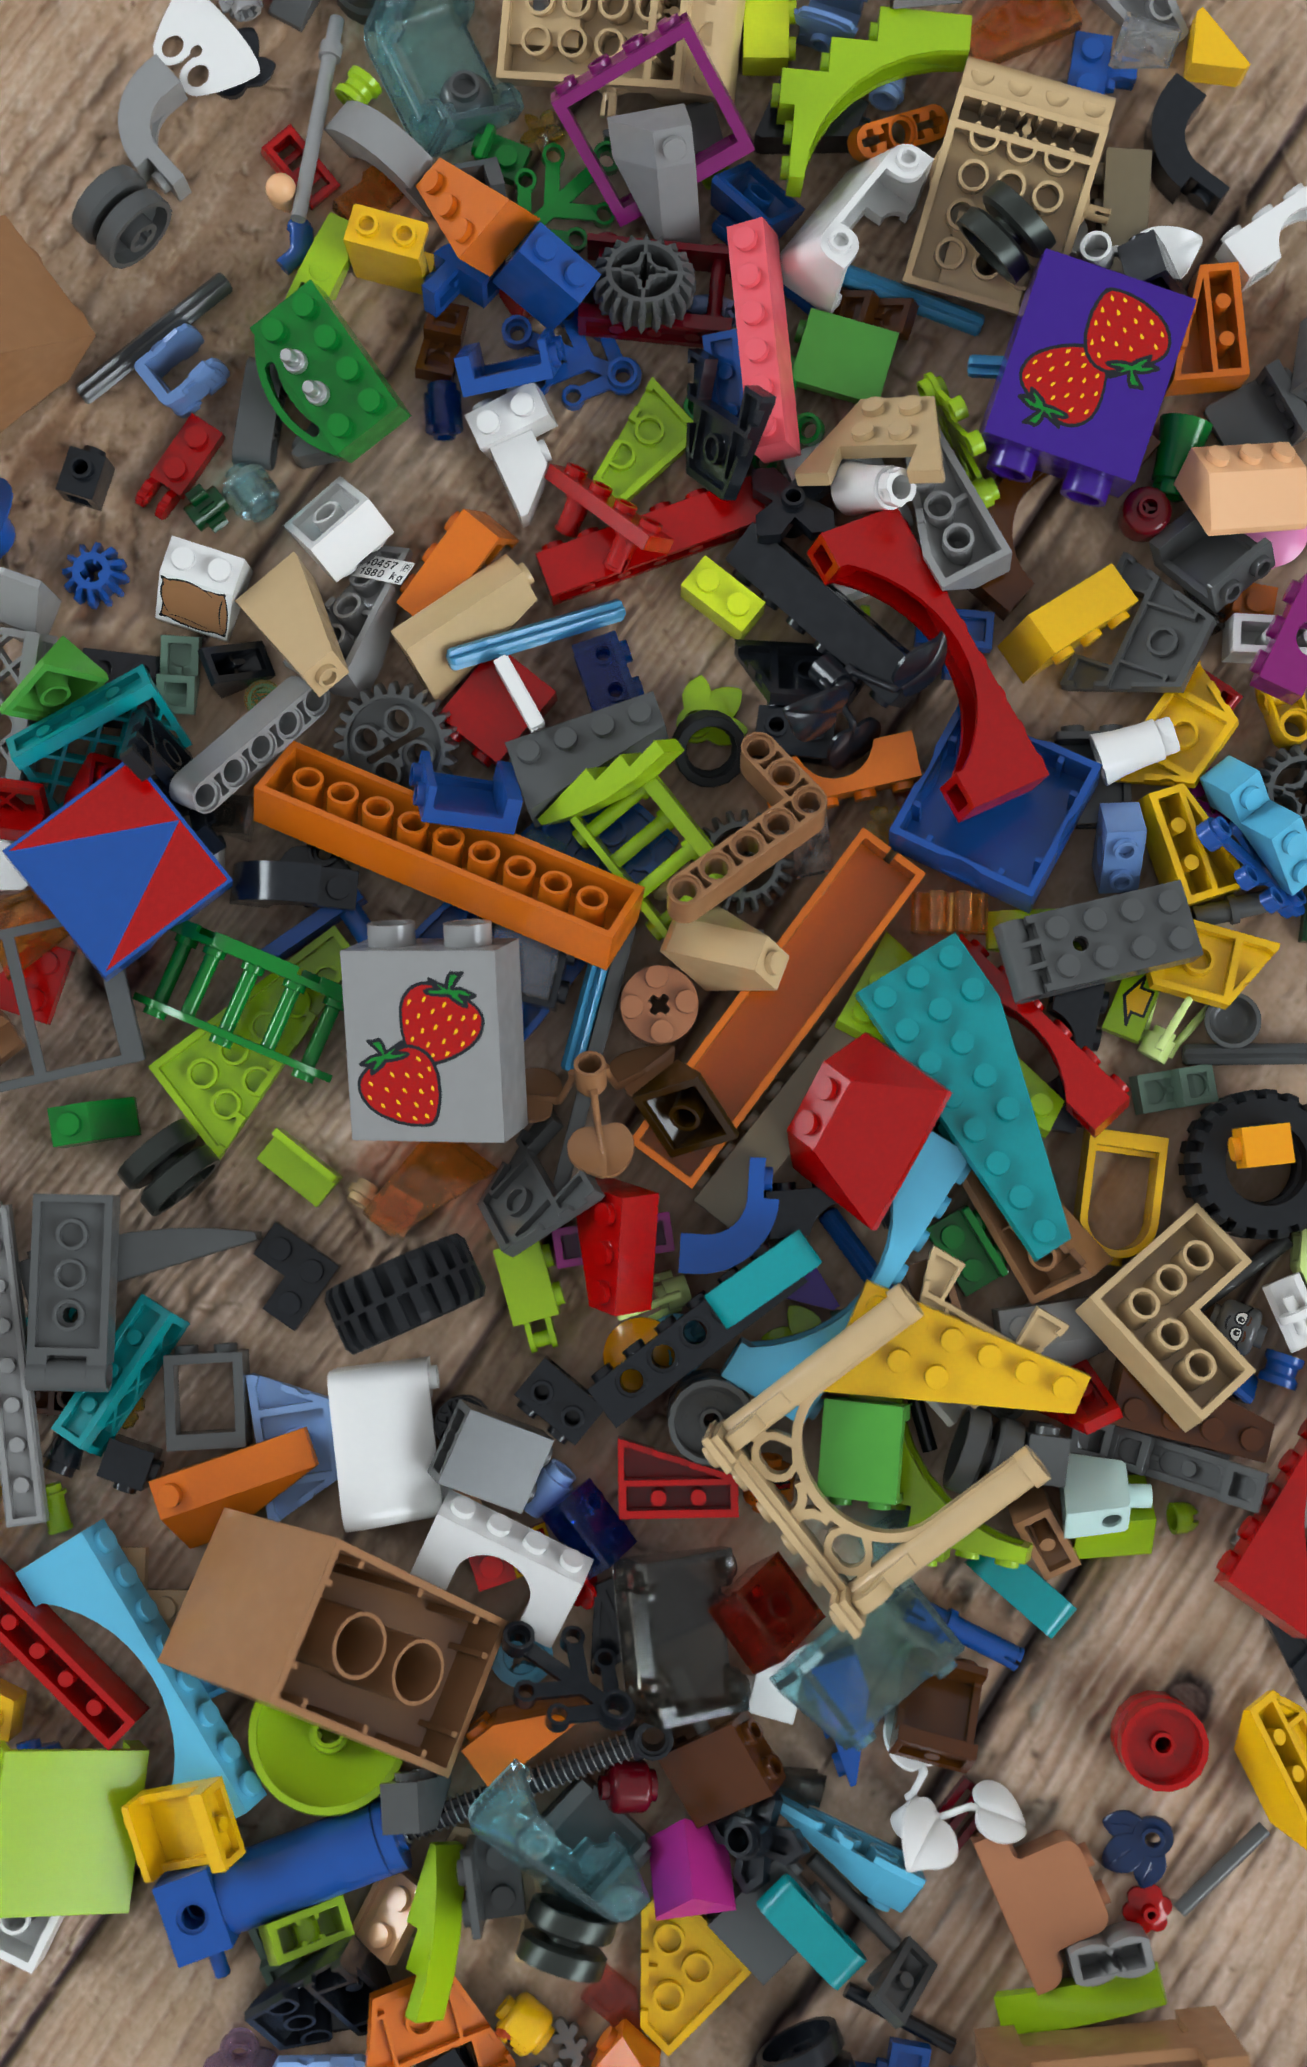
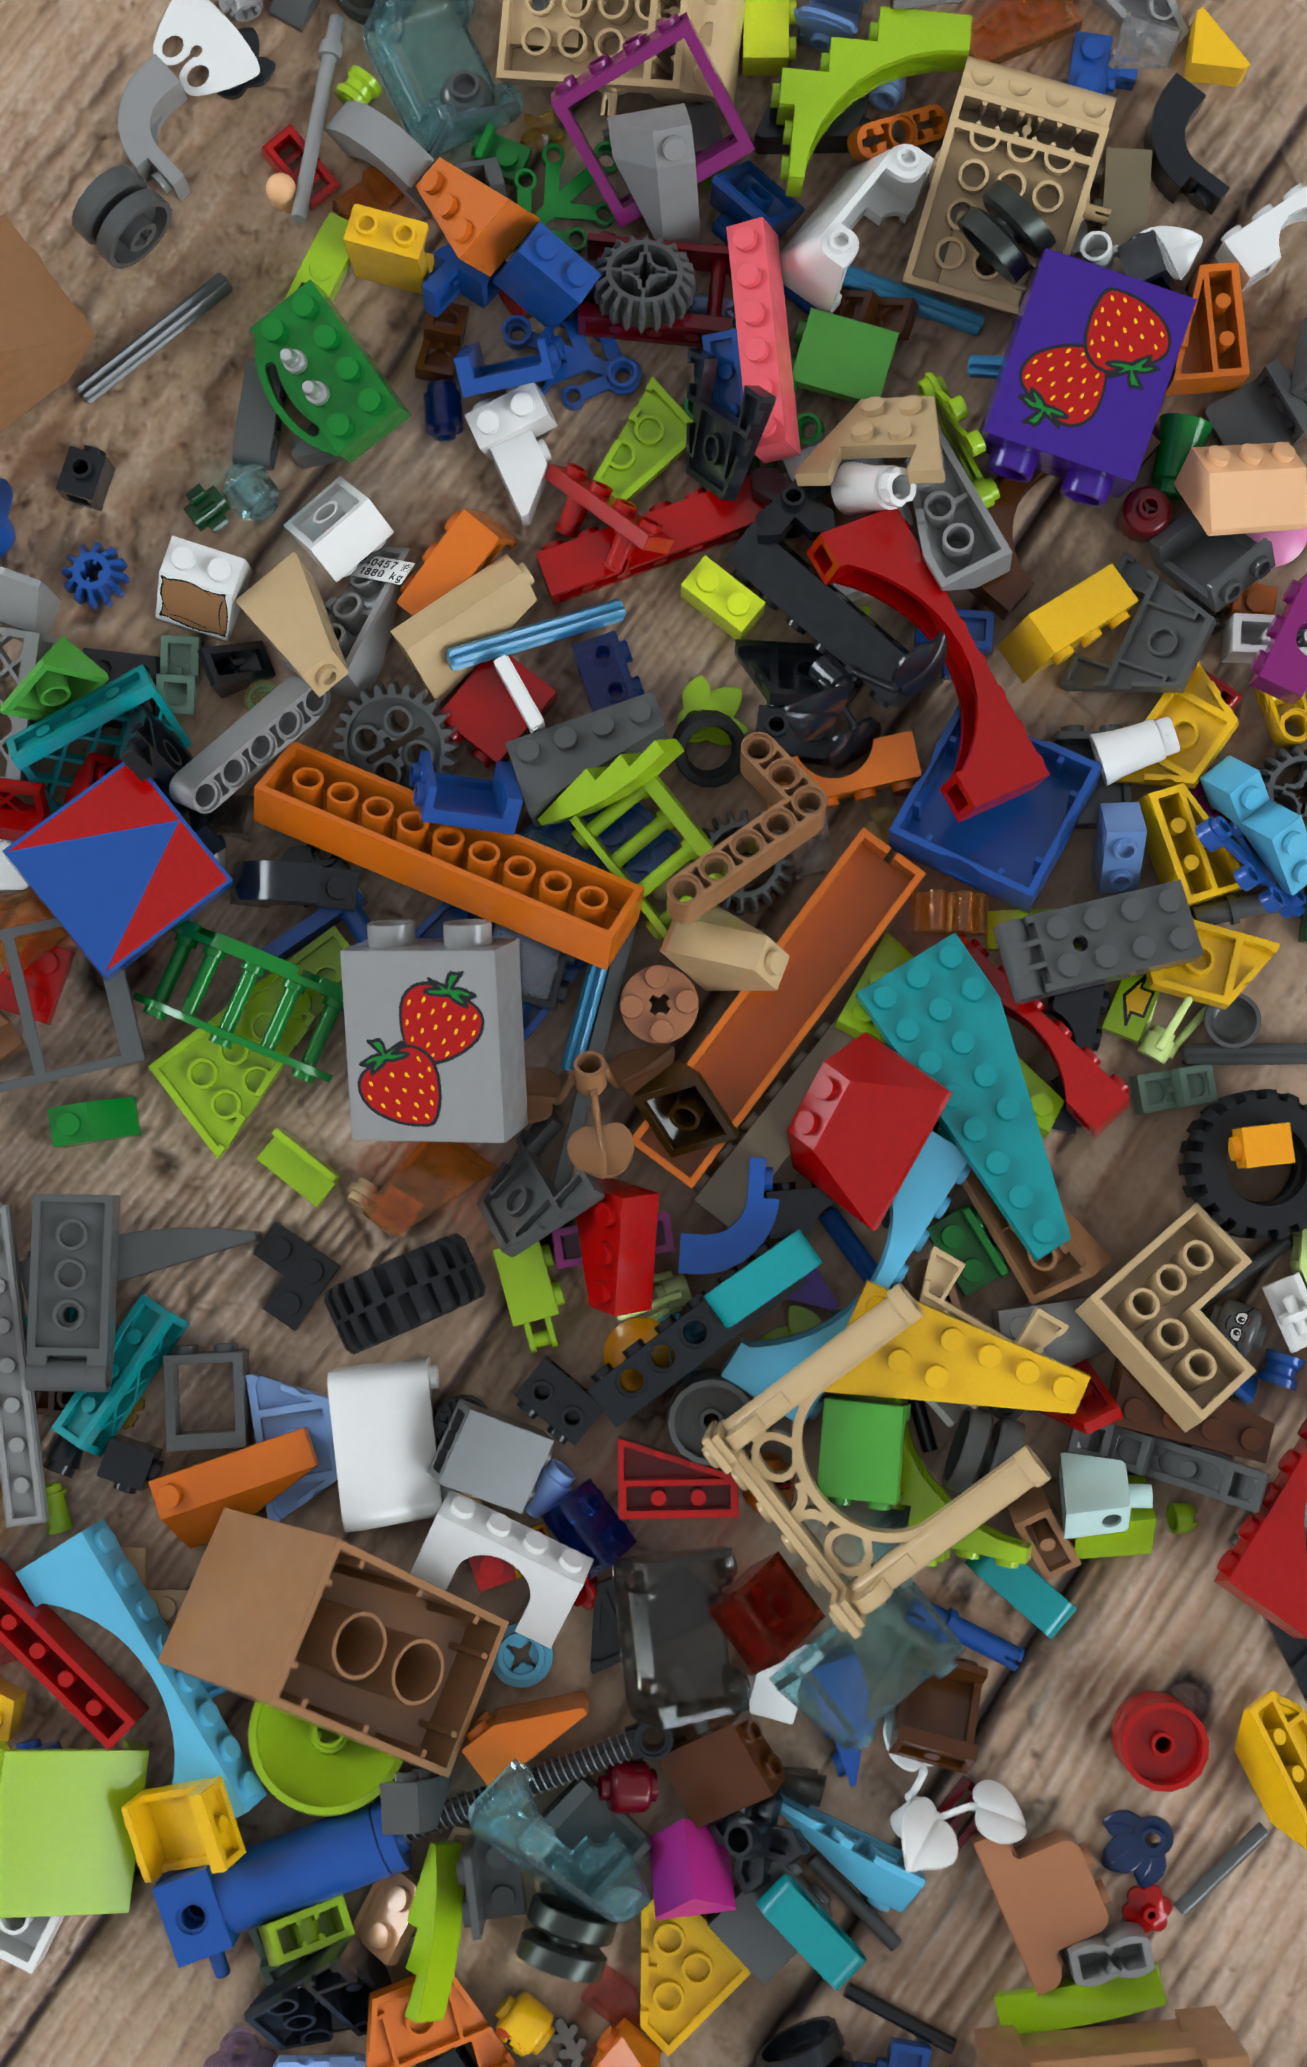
(167, 353): medium blue piece -> none
(168, 1167): pearl dark grey wheel -> none
(181, 465): red hinge -> none
(300, 241): blue arm -> none
(570, 1681): black plant -> none
(900, 1981): dark grey slope -> none
(1050, 1448): dark grey brick -> none
(1132, 1145): yellow window -> none

